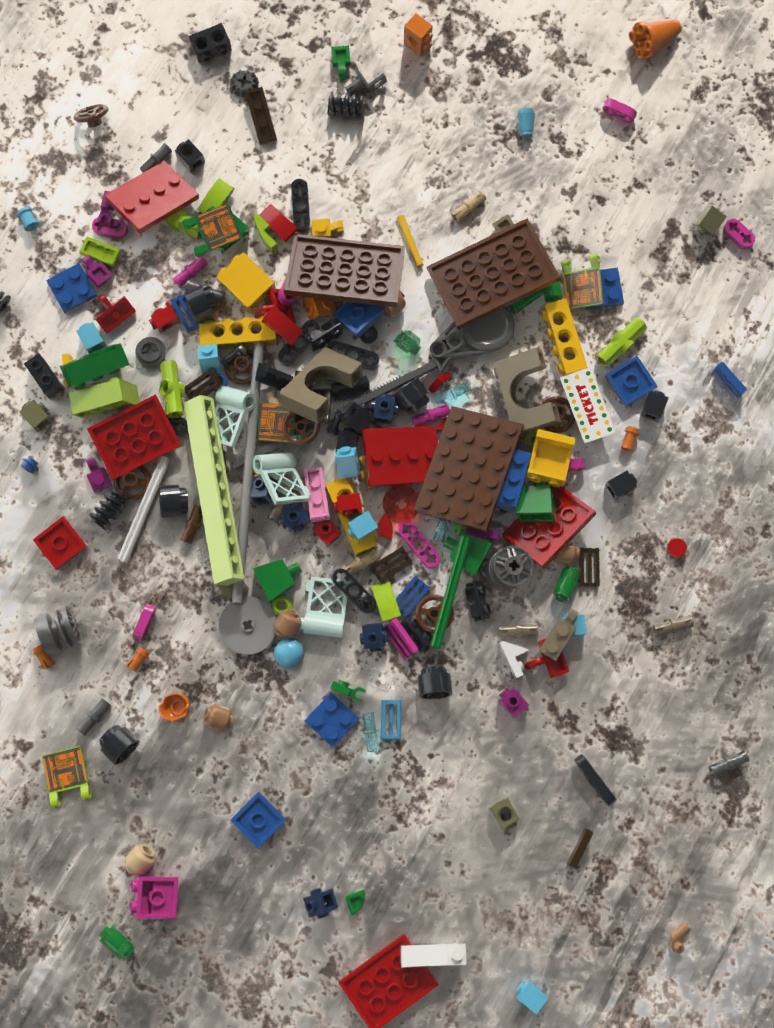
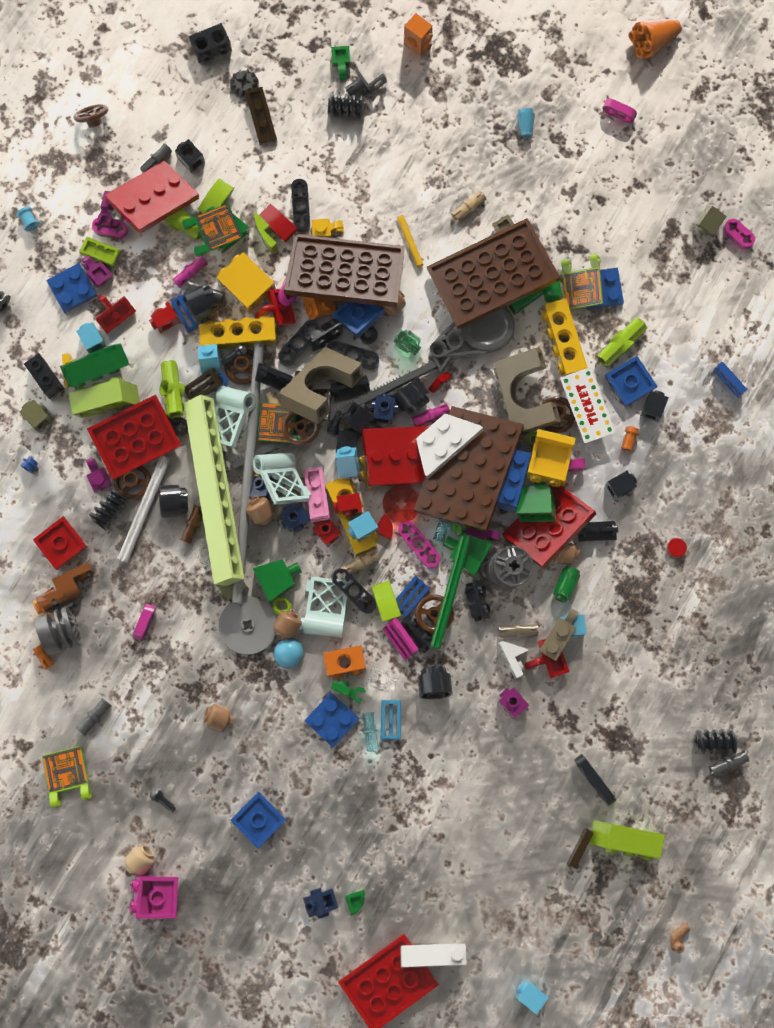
(65, 590): none -> dark orange plate
(116, 942): green head -> none
(118, 744): black piece -> none
(138, 658): orange pin -> none
(143, 347): dark grey gear -> none
(157, 796): none -> black piece
(174, 707): orange hair -> none
(260, 510): none -> medium nougat head
(282, 325): red slope -> none
(333, 658): none -> orange brick
(377, 630): dark blue brick -> none
(388, 557): dark brown tile -> none
(444, 441): none -> white wing
(452, 393): clear light blue axle -> none
(498, 807): olive brick -> none
(589, 551): dark brown tile -> none
(599, 531): none -> black hinge
(628, 840): none -> lime wedge
(673, 625): dark tan pin -> none
(715, 740): none -> black piece

